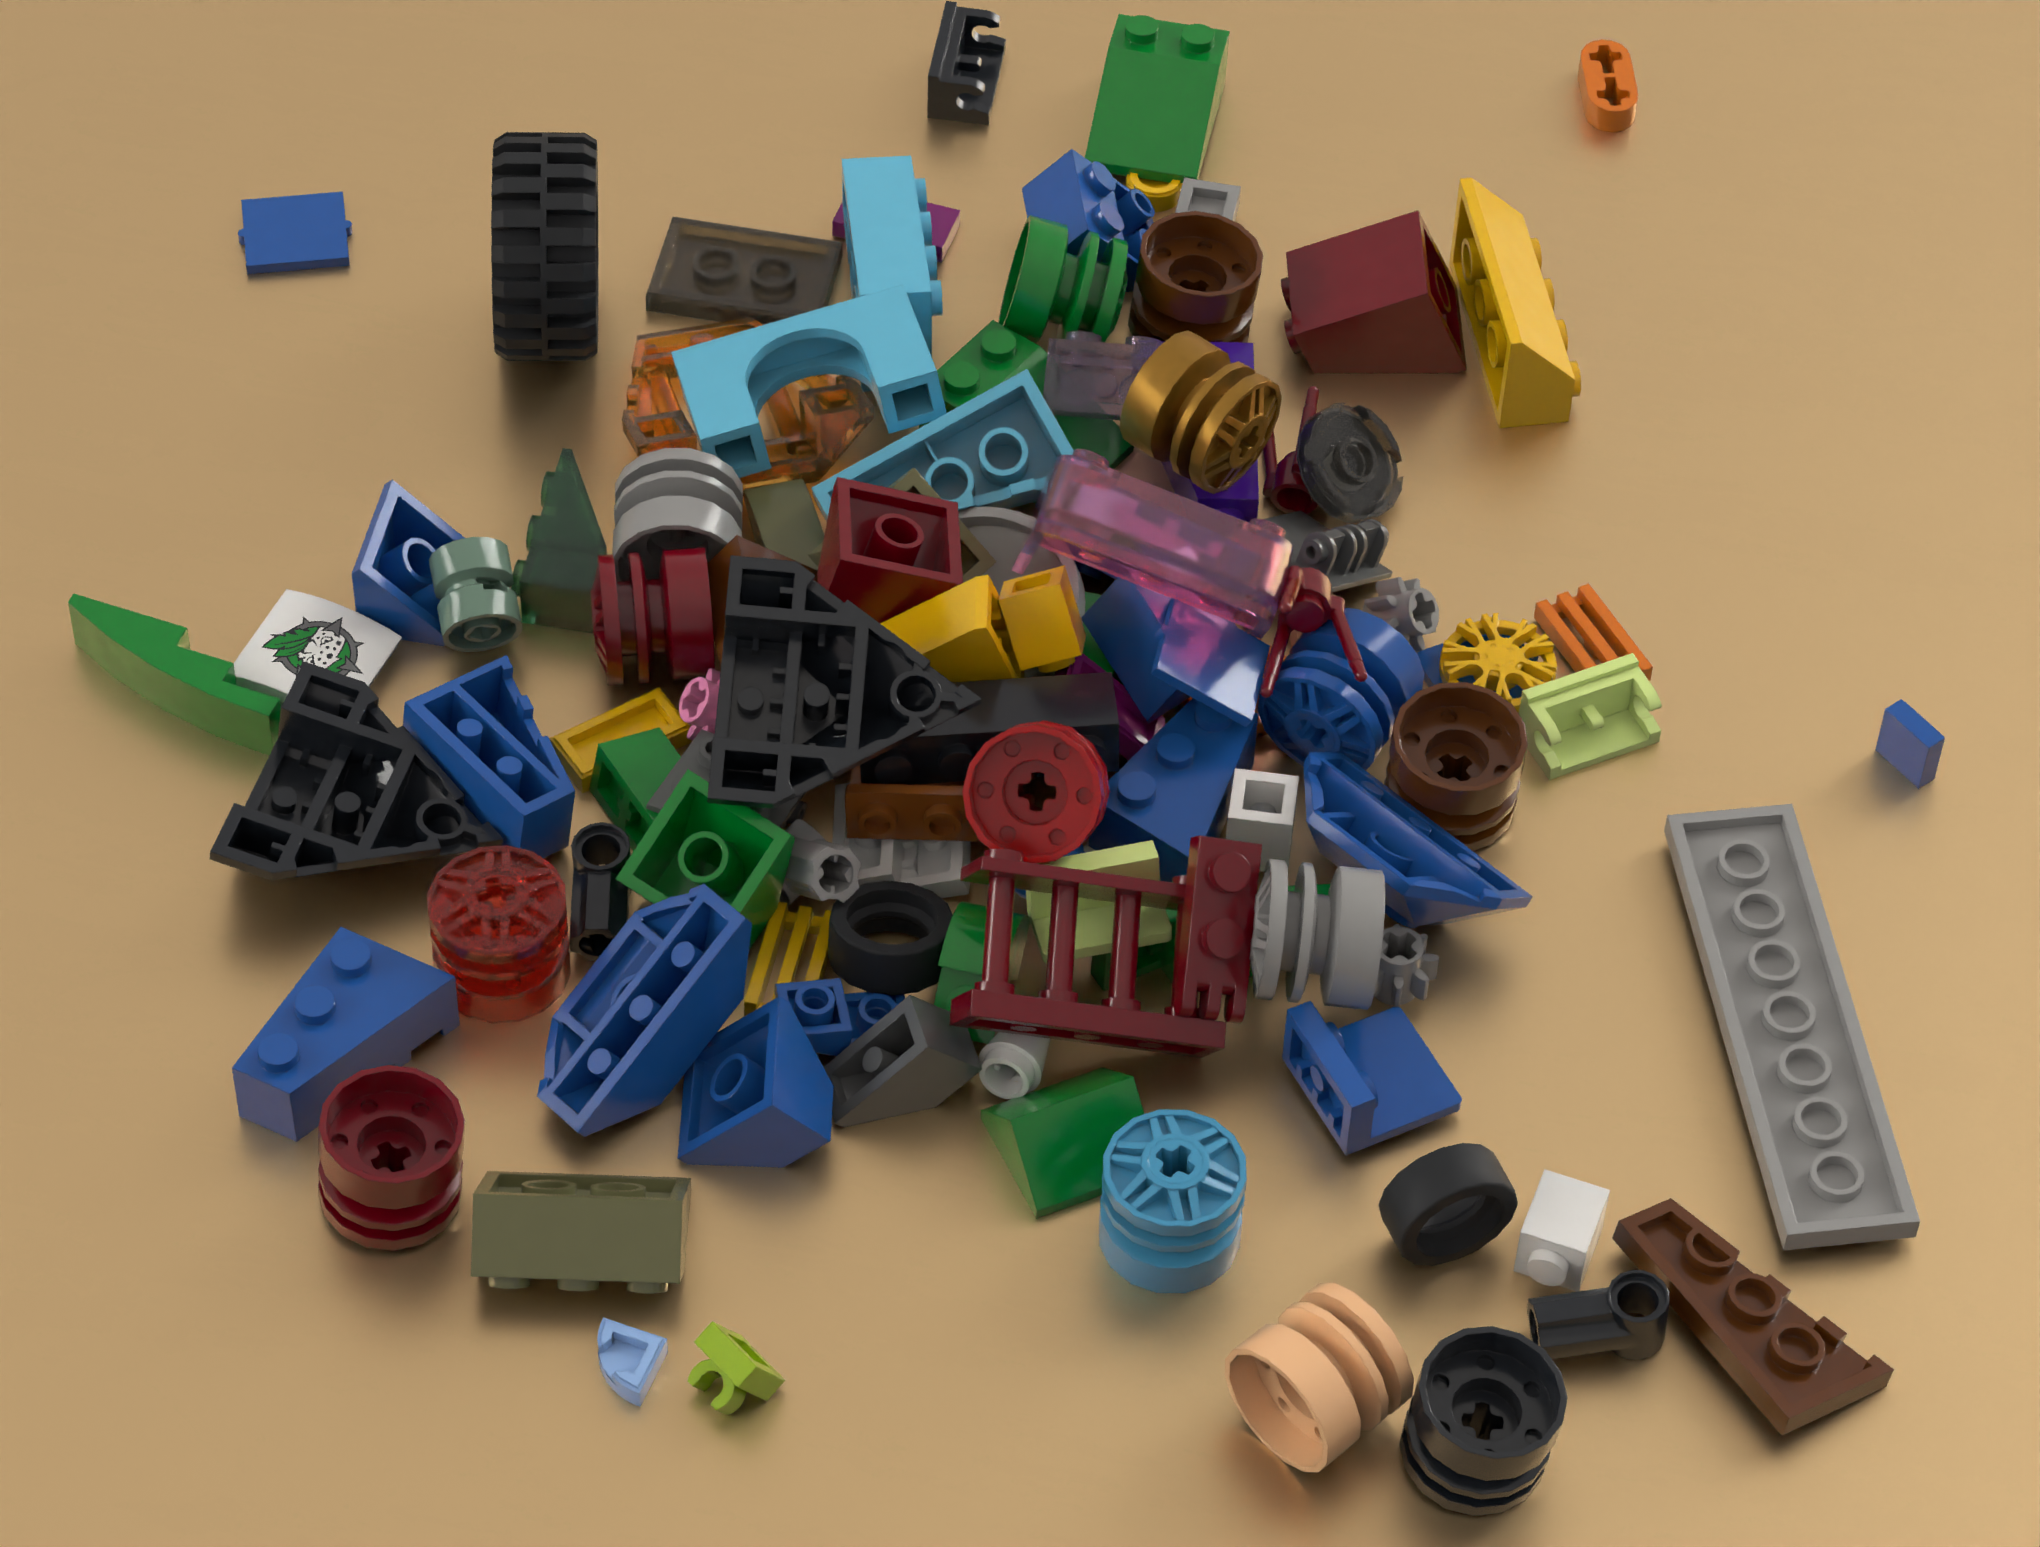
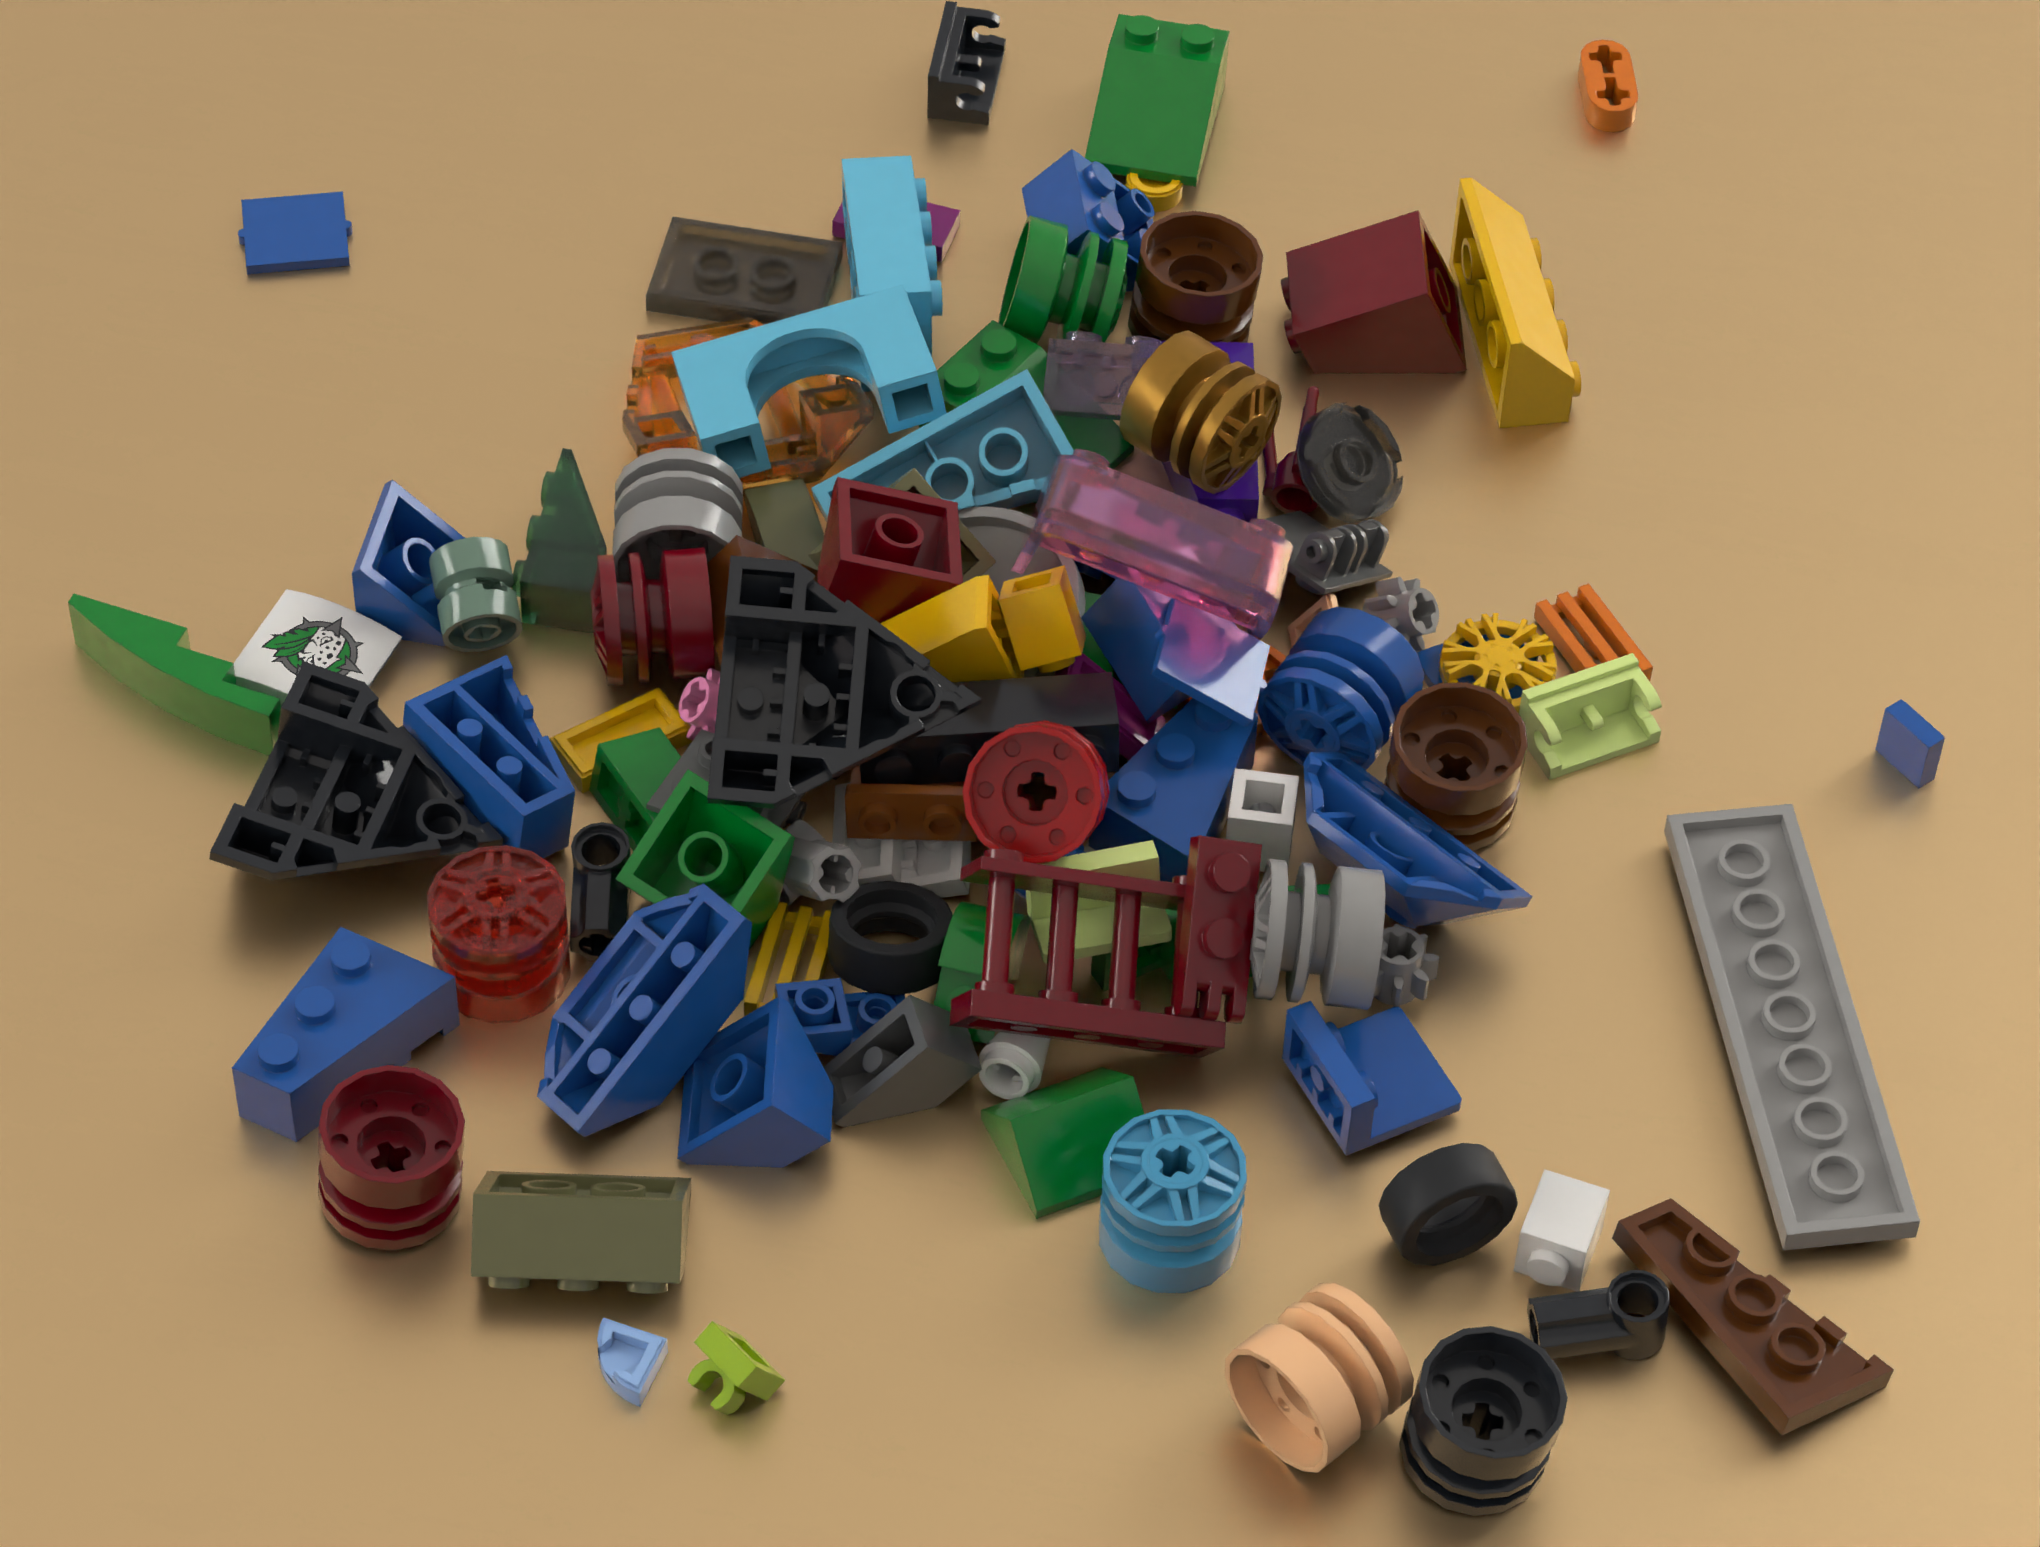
(545, 246): black tyre -> none
(1209, 198): light grey plate -> none
(1304, 608): dark red plant -> none

